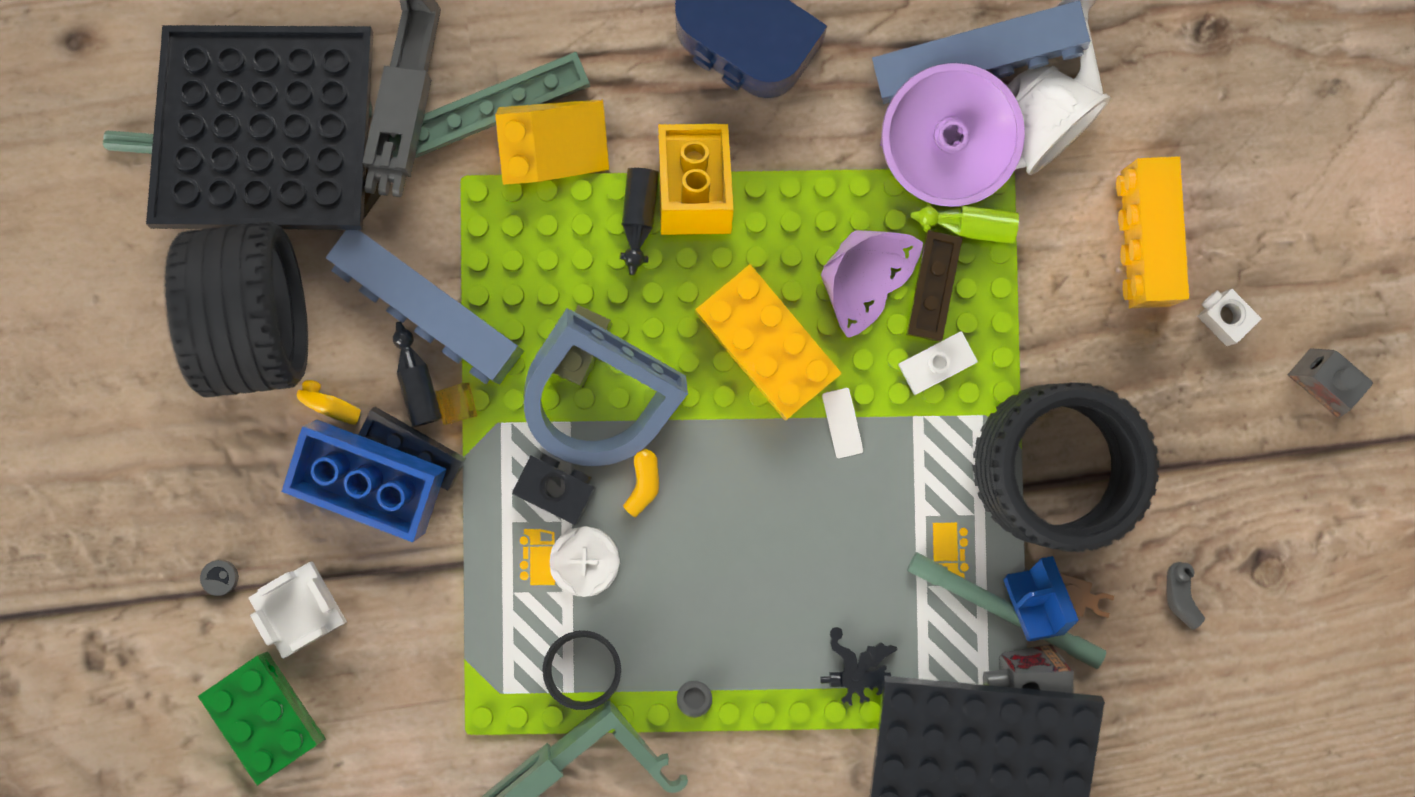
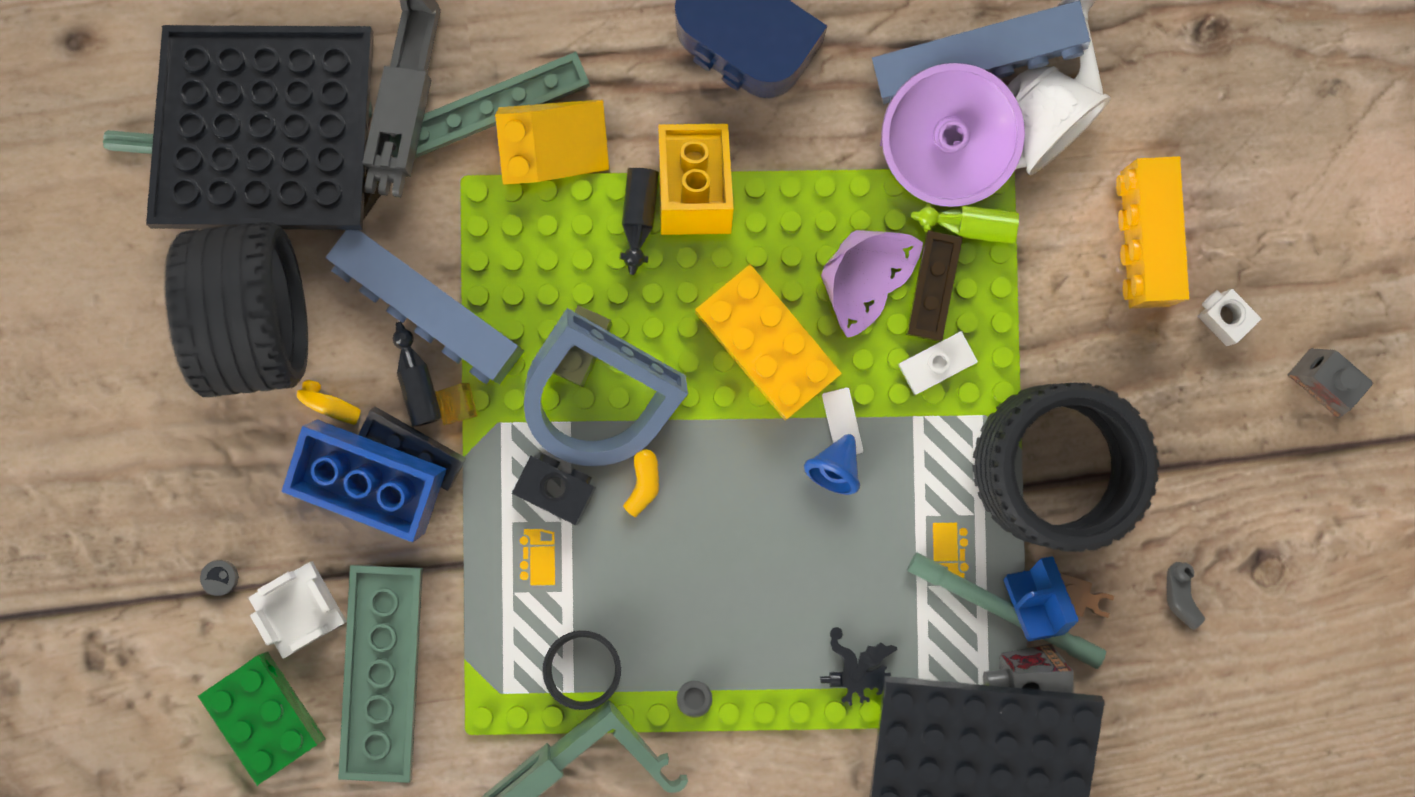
(380, 673): none -> sand green plate
(584, 561): white tile -> none
(836, 467): none -> blue hat

